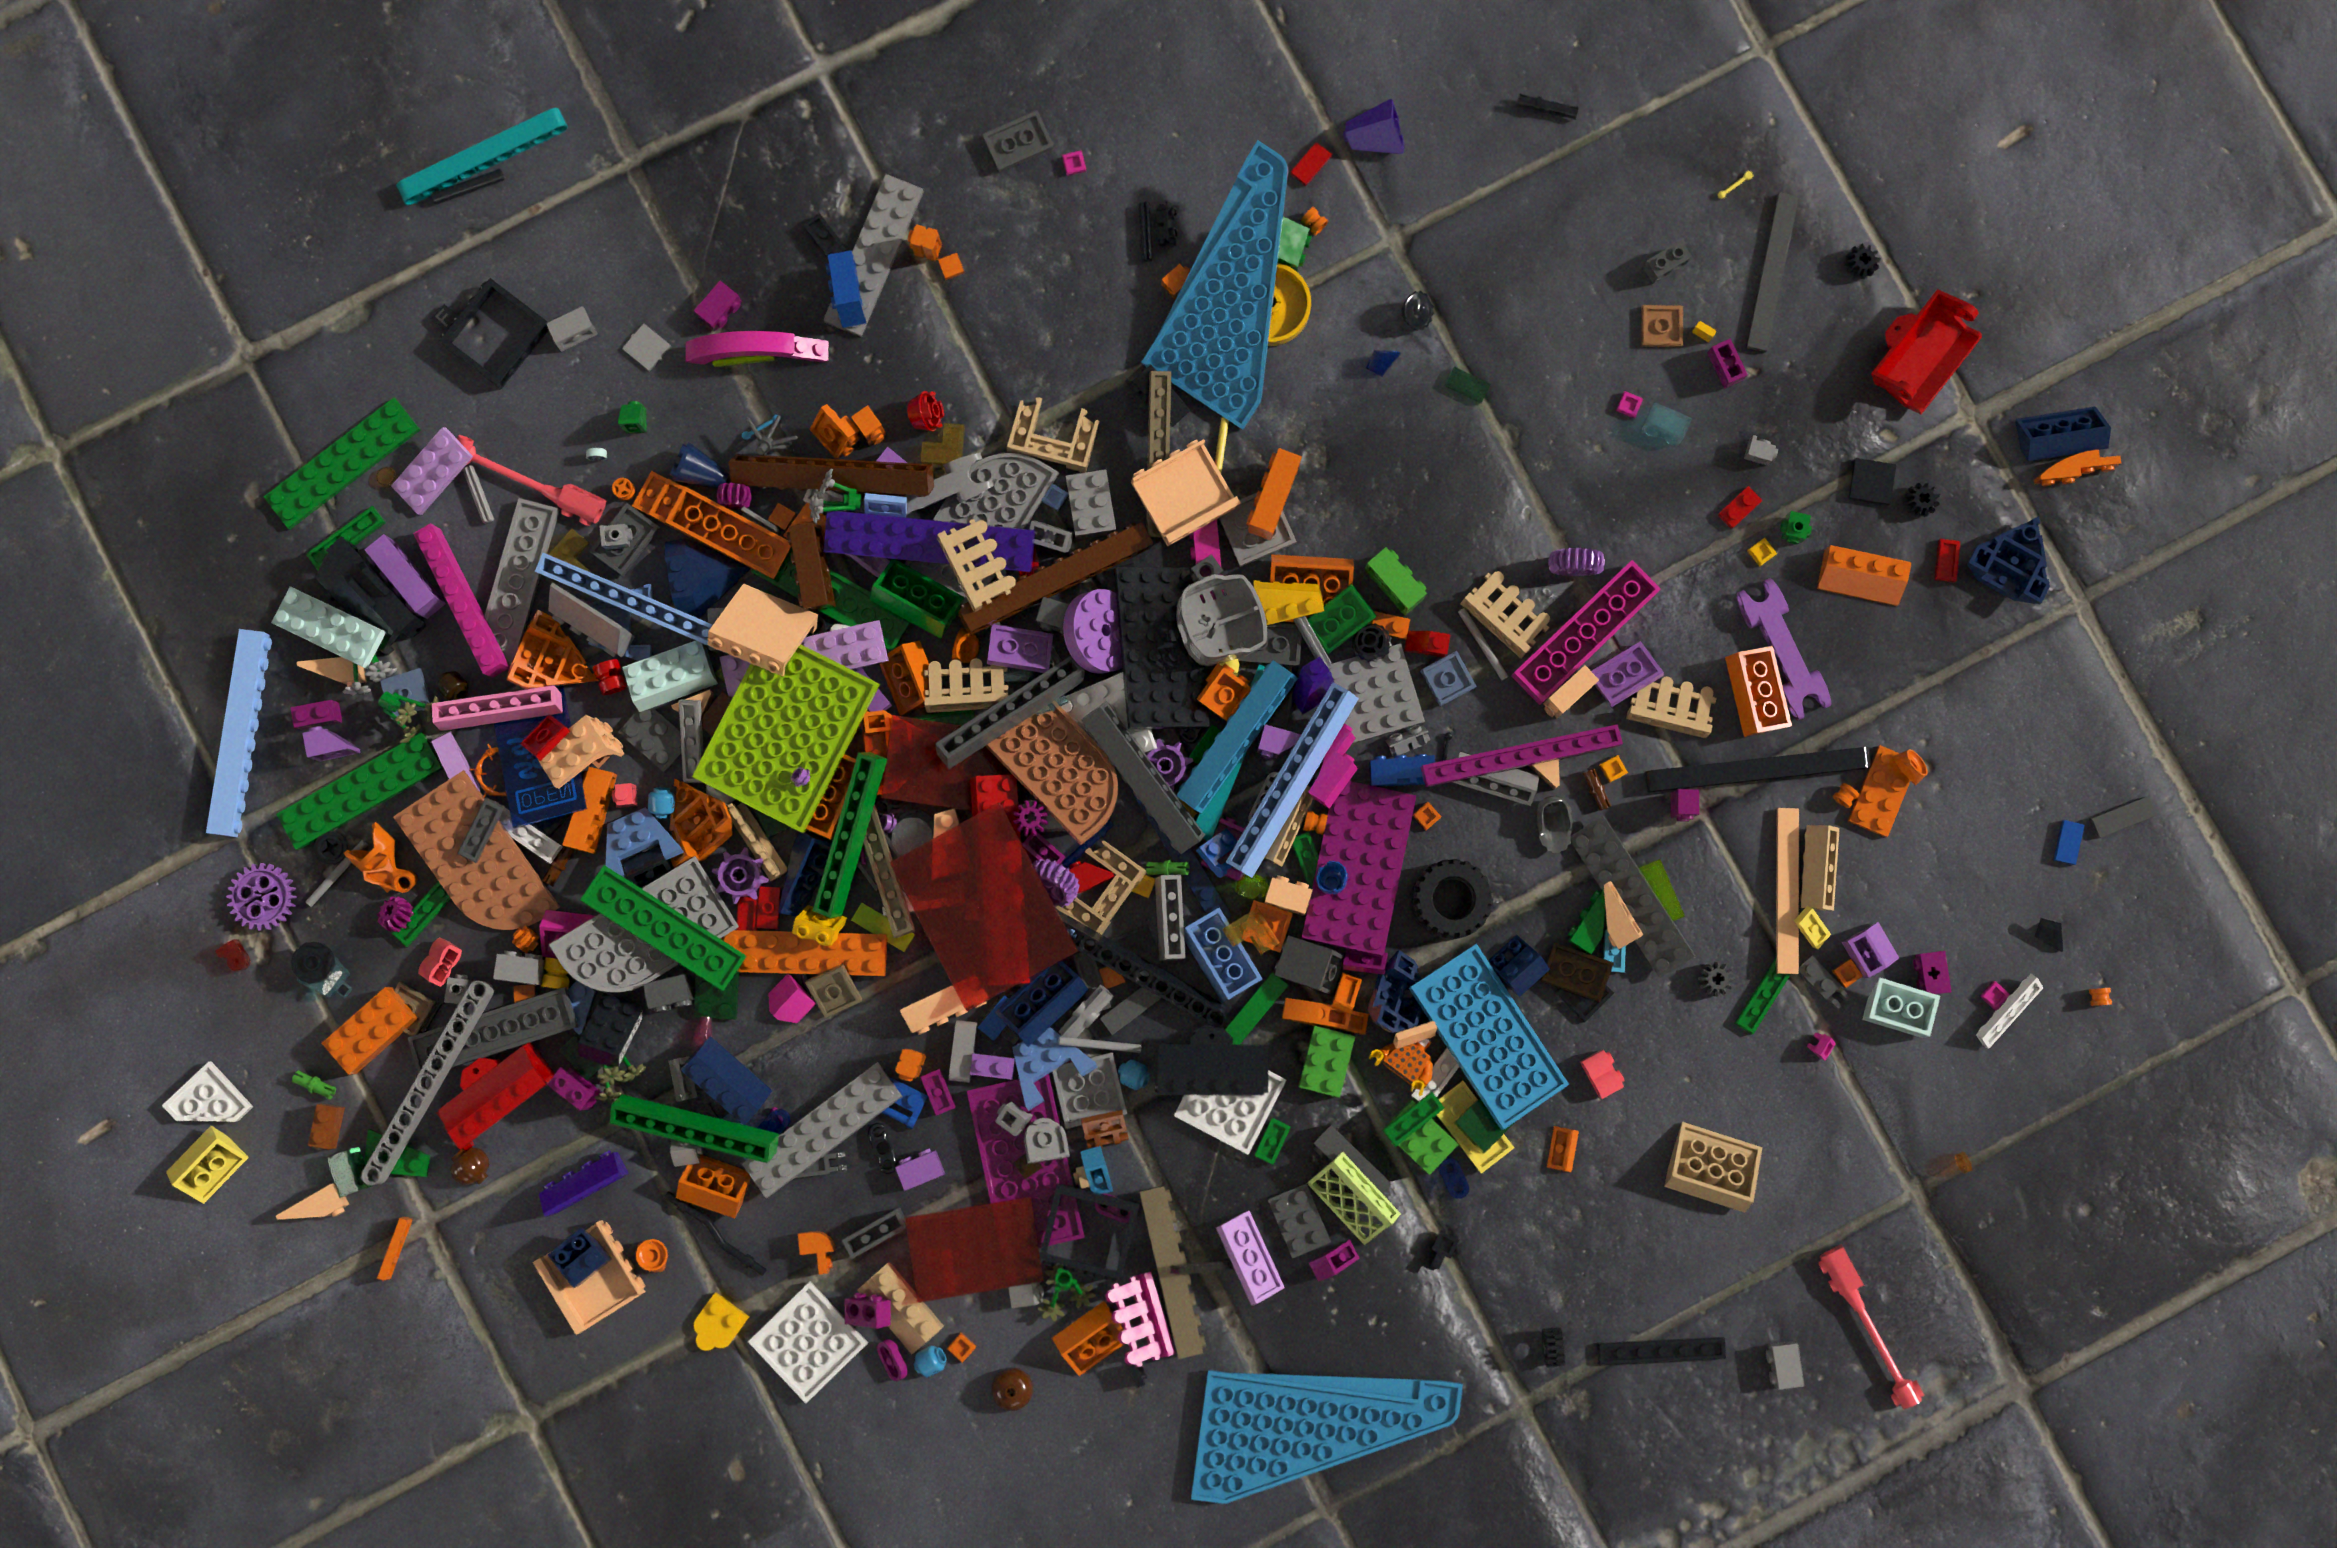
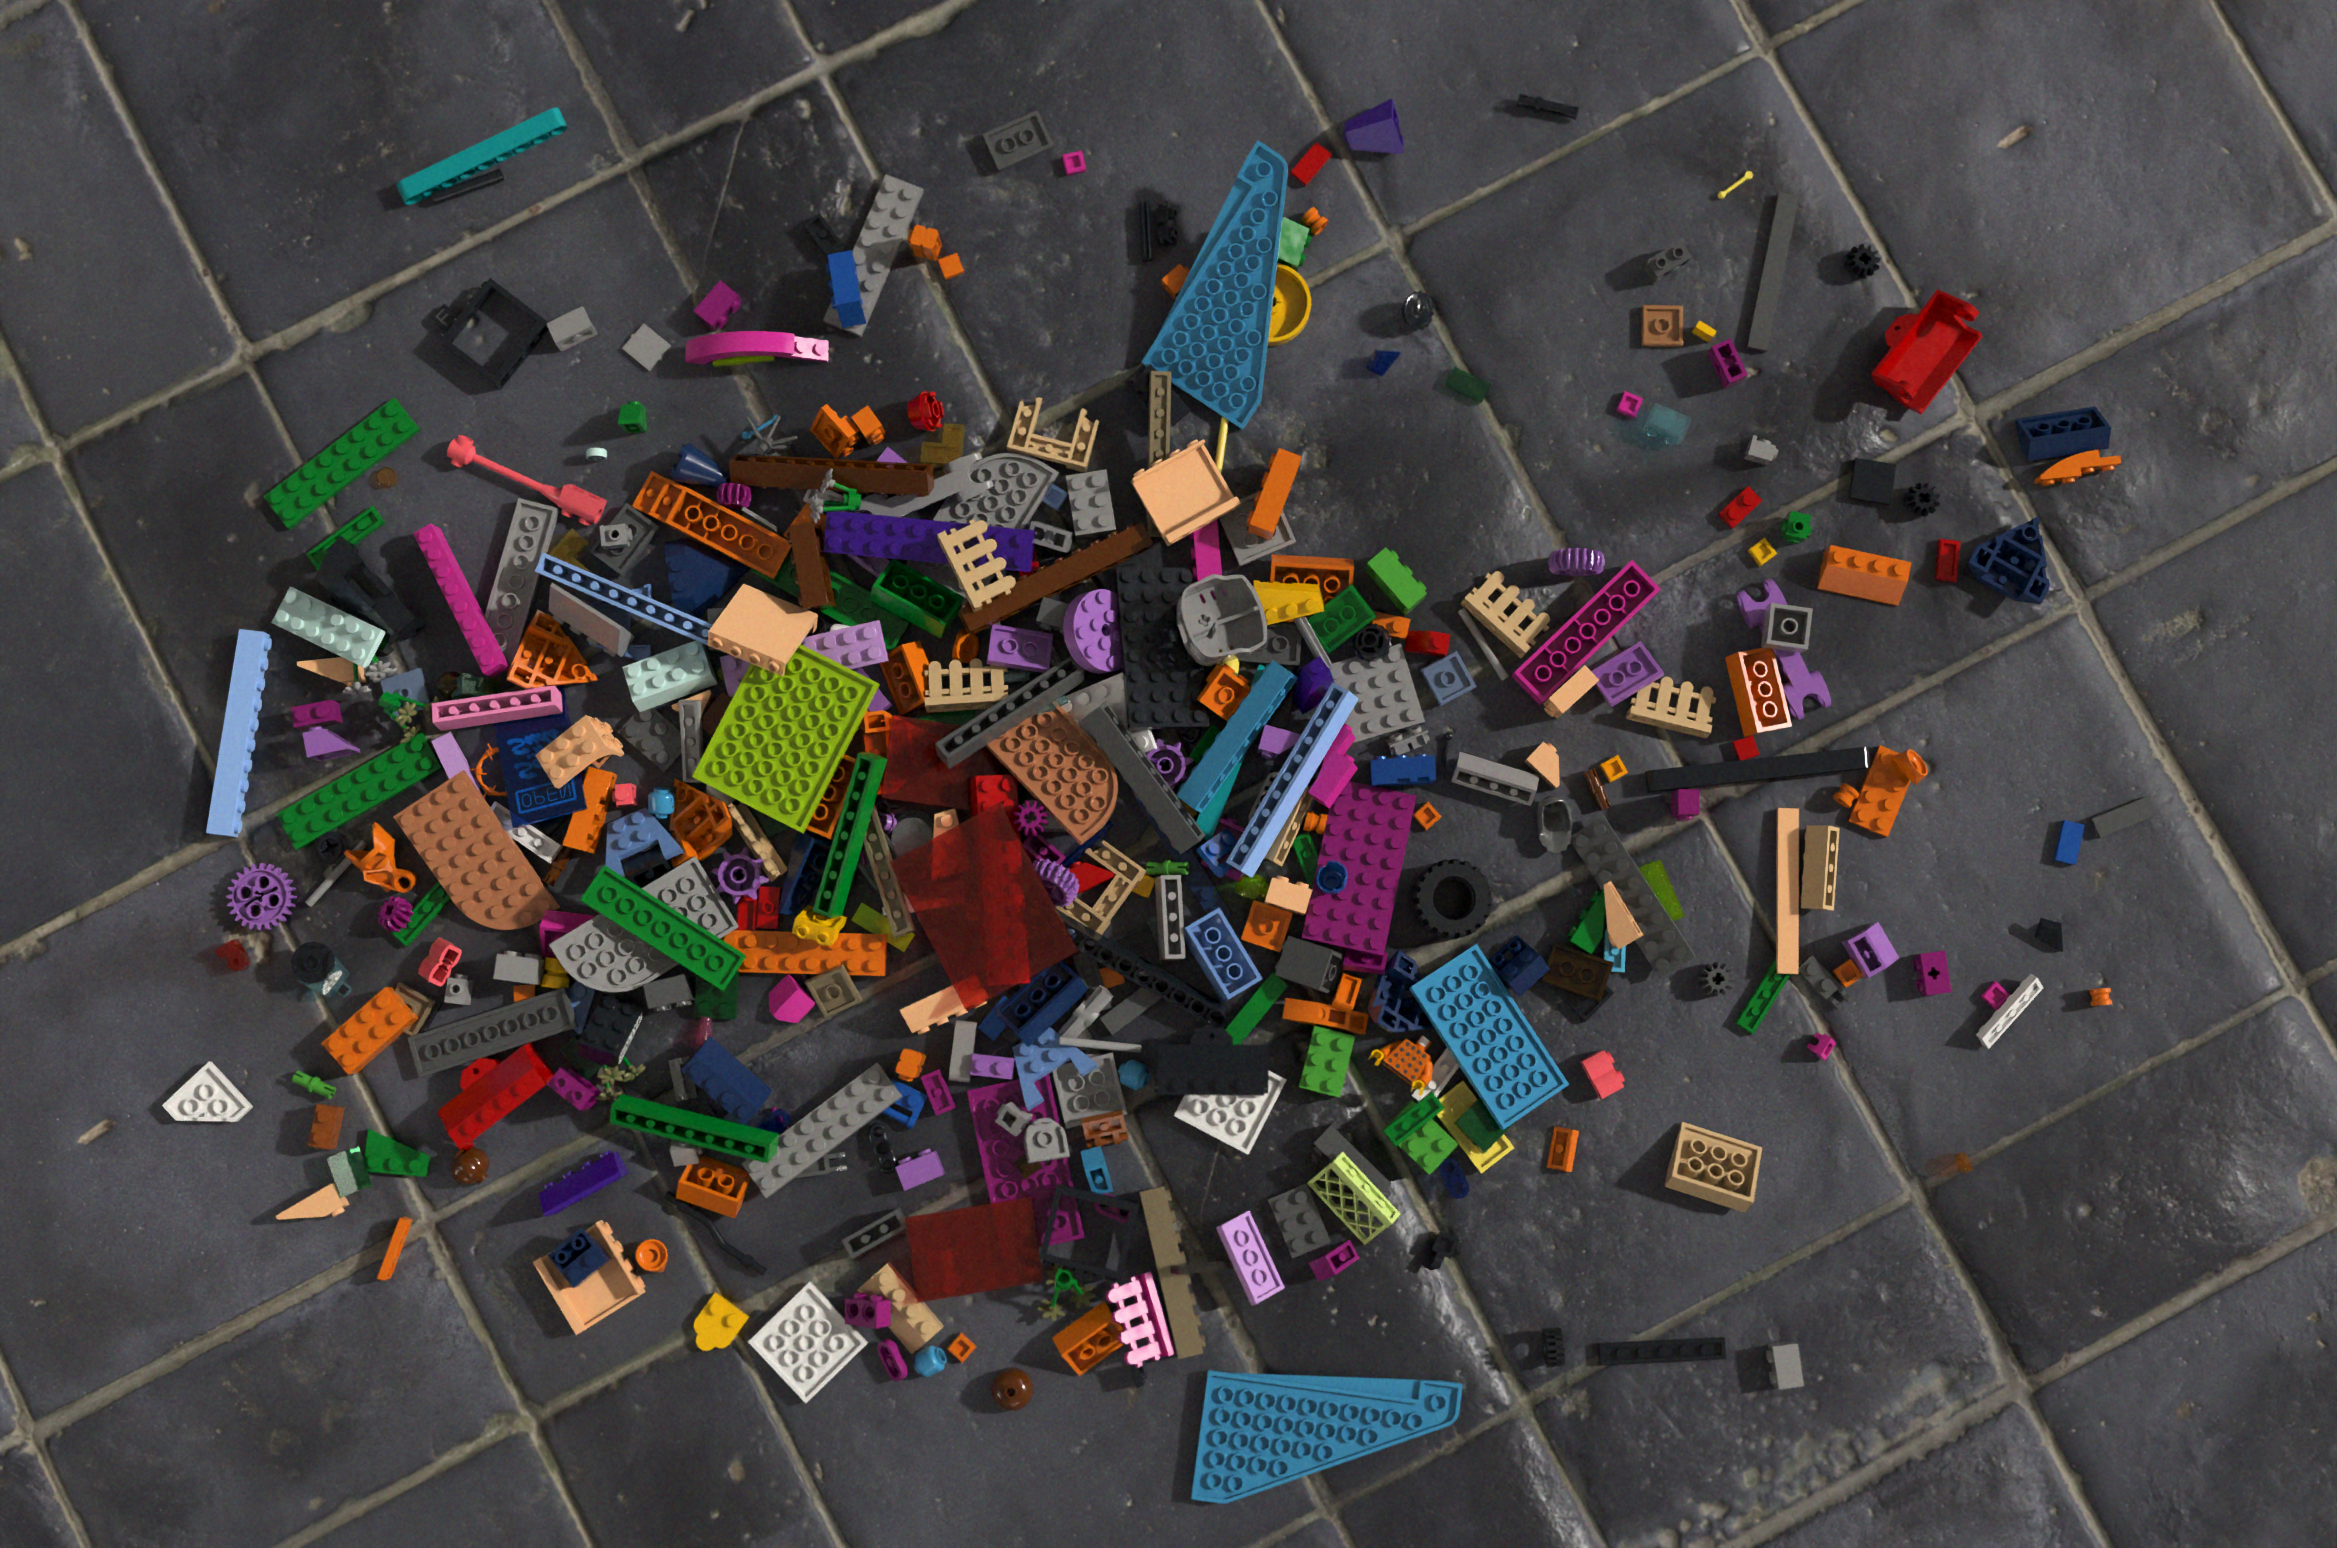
(206, 1165): light yellow slope -> none
(404, 576): medium lavender brick -> none
(419, 1088): light grey beam -> none
(432, 471): lavender plate -> none
(475, 685): none -> clear green hinge
(478, 494): light grey axle -> none
(481, 830): dark grey tile -> none
(525, 939): orange gear -> none
(545, 737): red tile -> none
(609, 676): red wheel -> none
(620, 486): orange wheel -> none
(782, 517): orange tile -> none
(800, 776): medium lavender plate -> none
(819, 1243): orange brick -> none
(885, 505): light blue plate -> none
(1026, 1295): light grey brick -> none
(1080, 1177): tan plate -> none
(1210, 563): dark grey brick -> none
(1252, 926): clear yellow plate -> none
(1272, 1141): green plate -> none
(1415, 1034): light nougat tile -> none
(1521, 755): magenta plate -> none
(1745, 748): none -> red tile
(1786, 627): none -> light grey brick
(1812, 927): light yellow plate -> none
(1846, 1281): coral bar -> none
(1901, 1008): light aqua slope -> none

